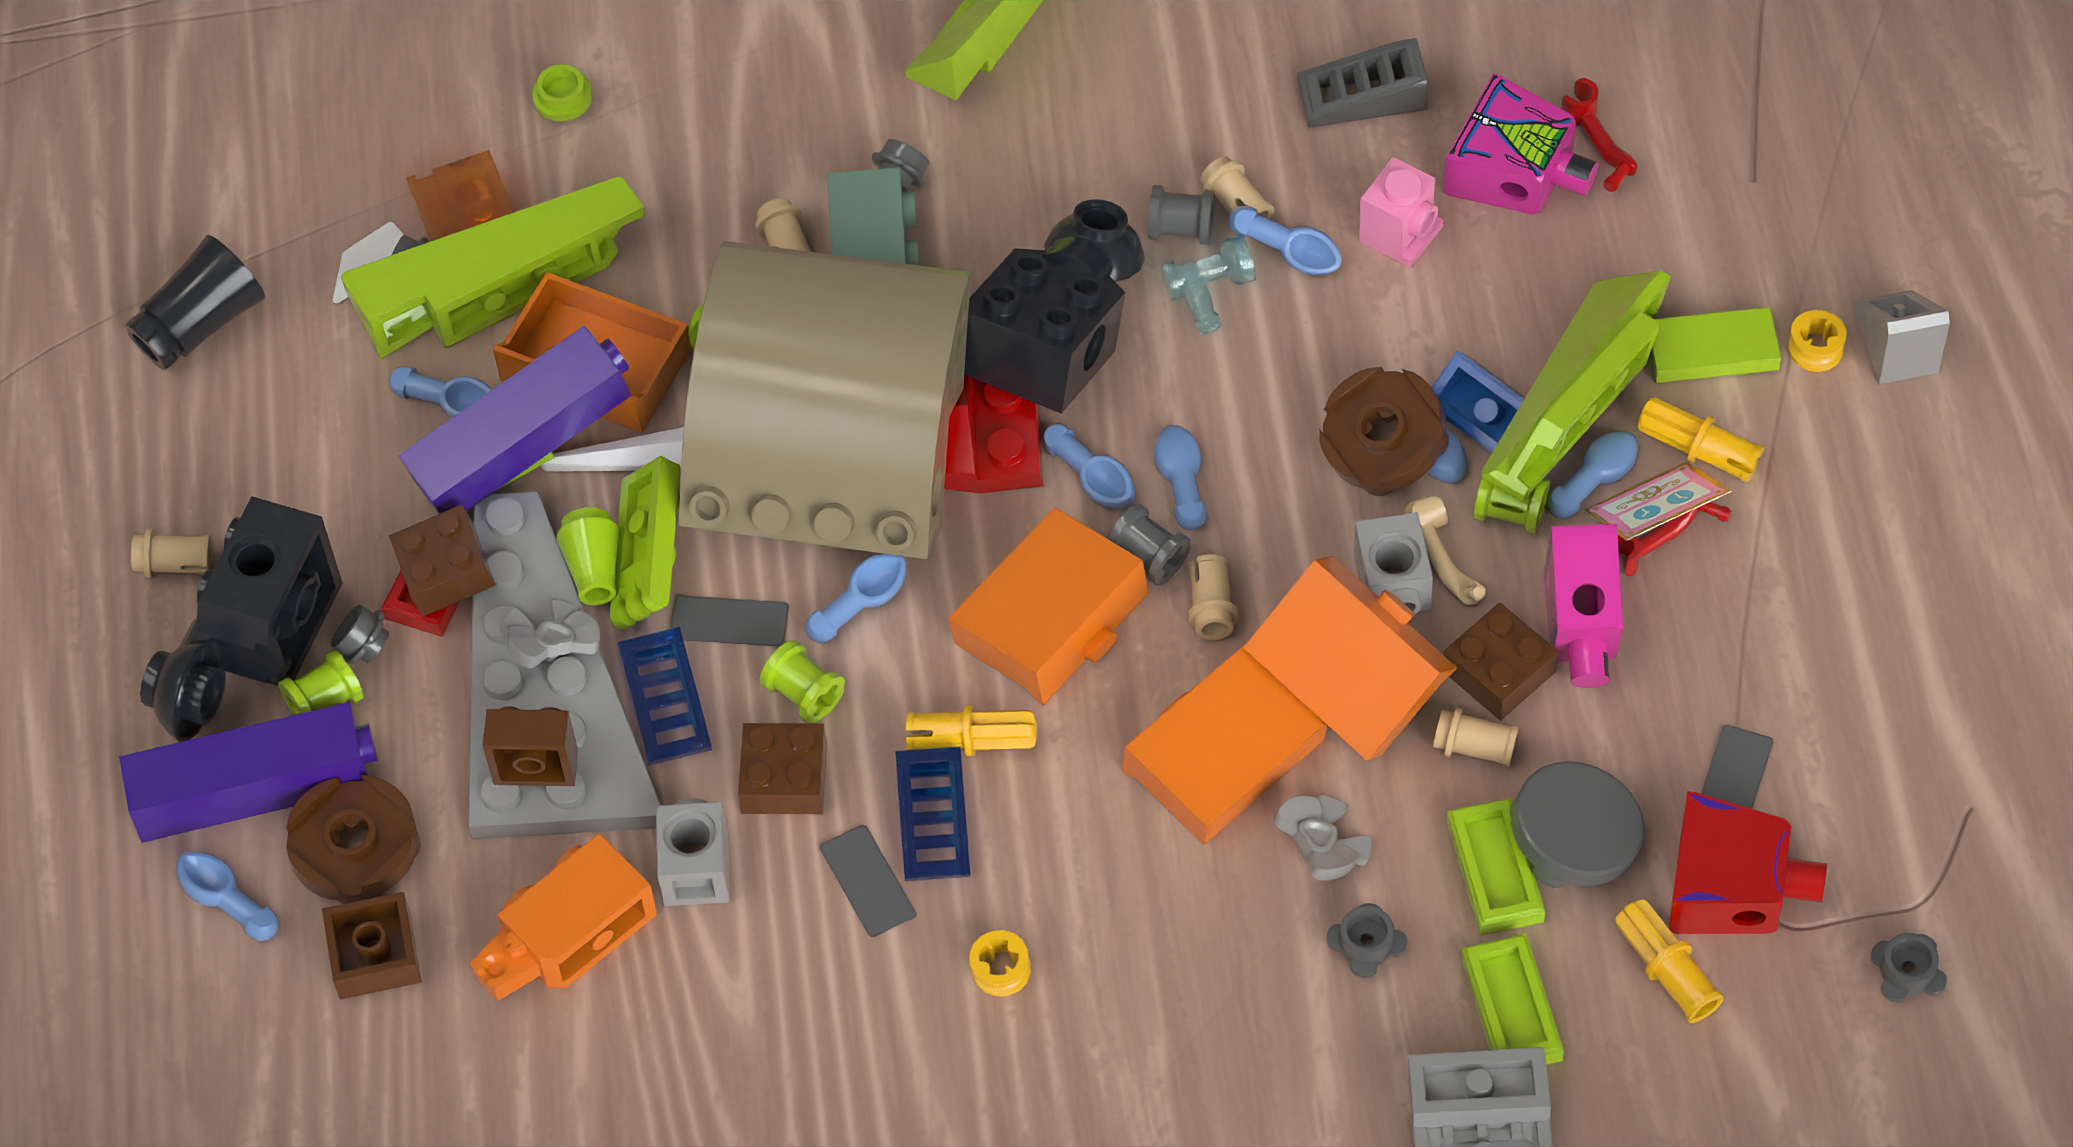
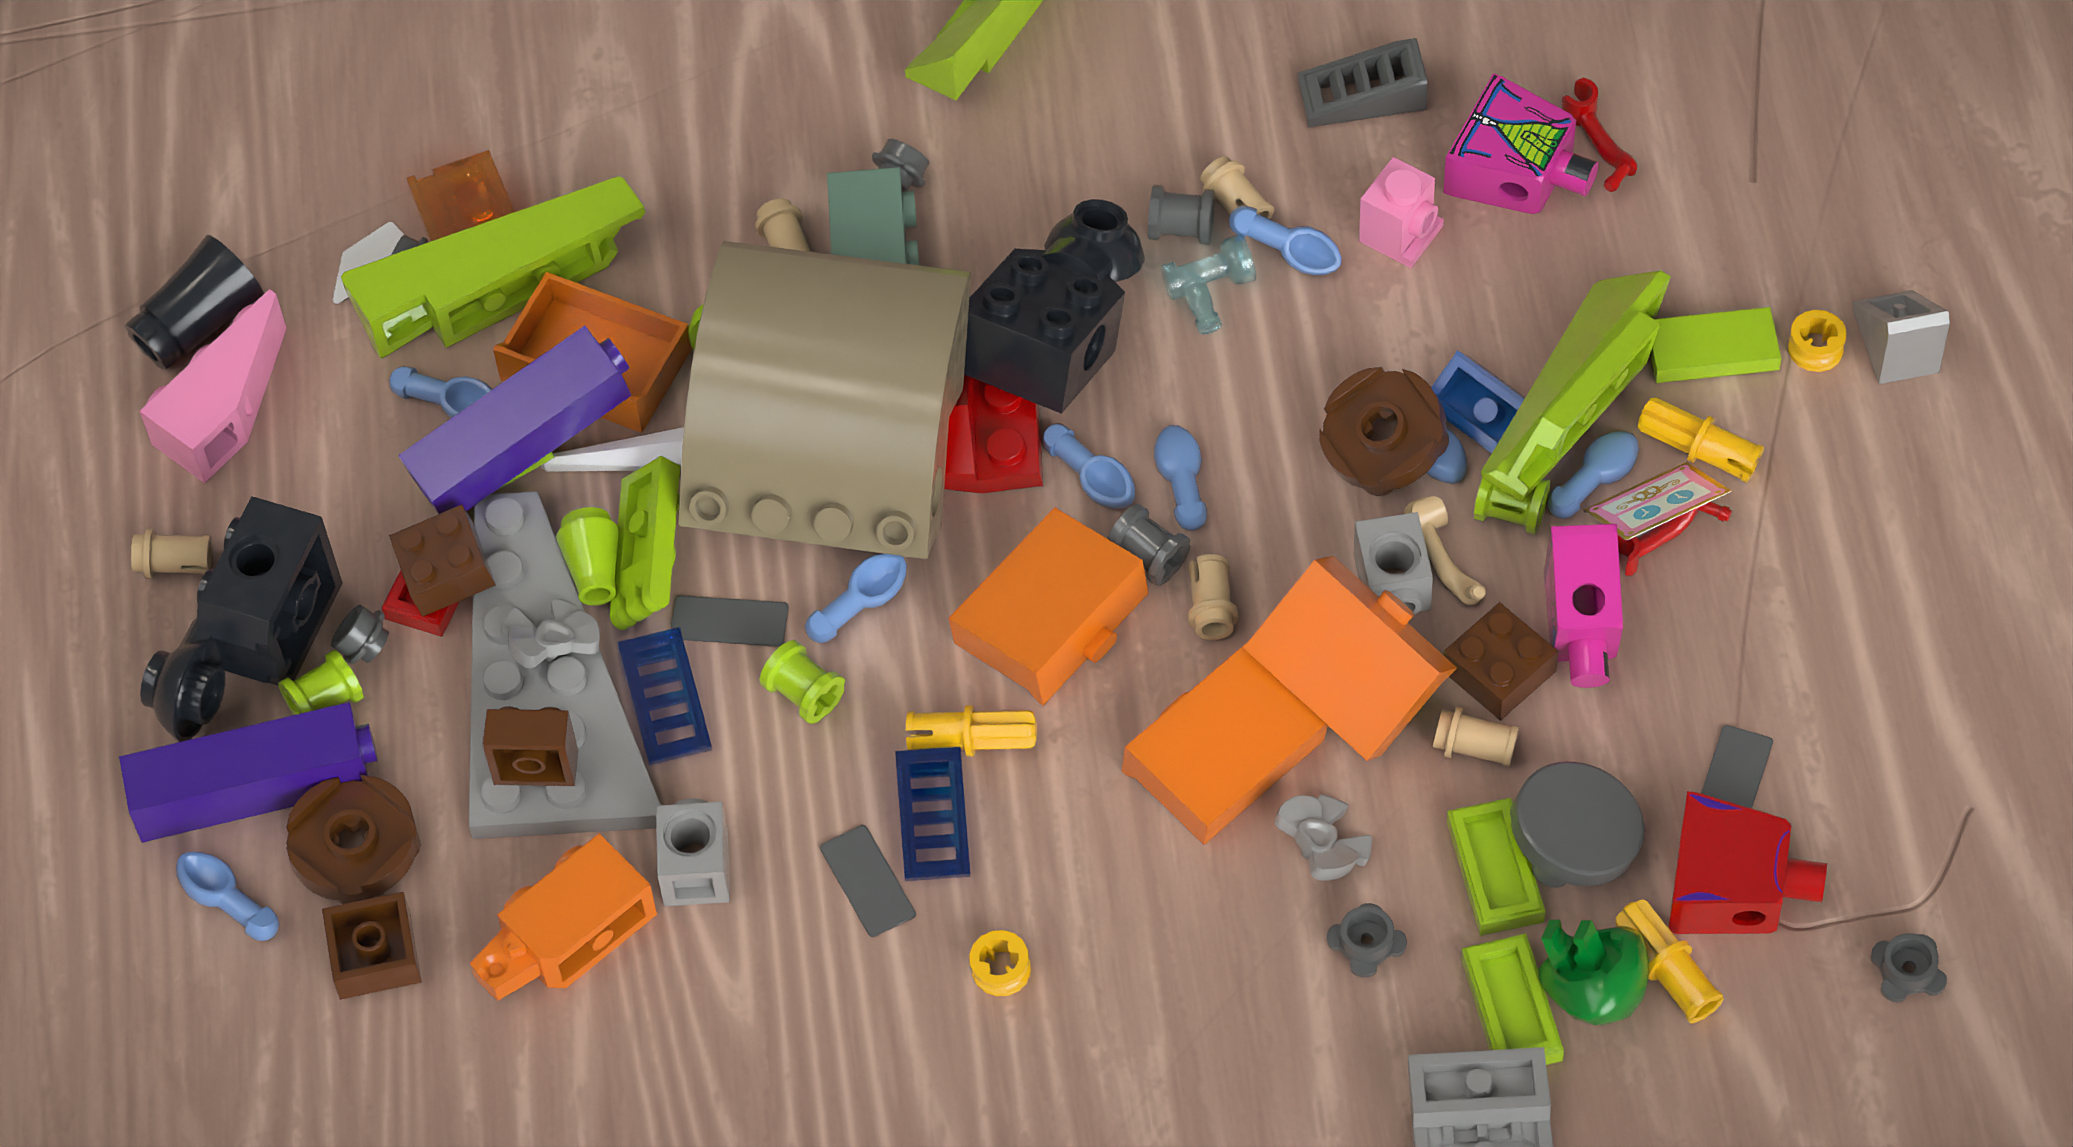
(215, 400): none -> bright pink slope
(561, 93): lime plate -> none
(782, 768): reddish brown piece -> none
(1596, 972): none -> green piece

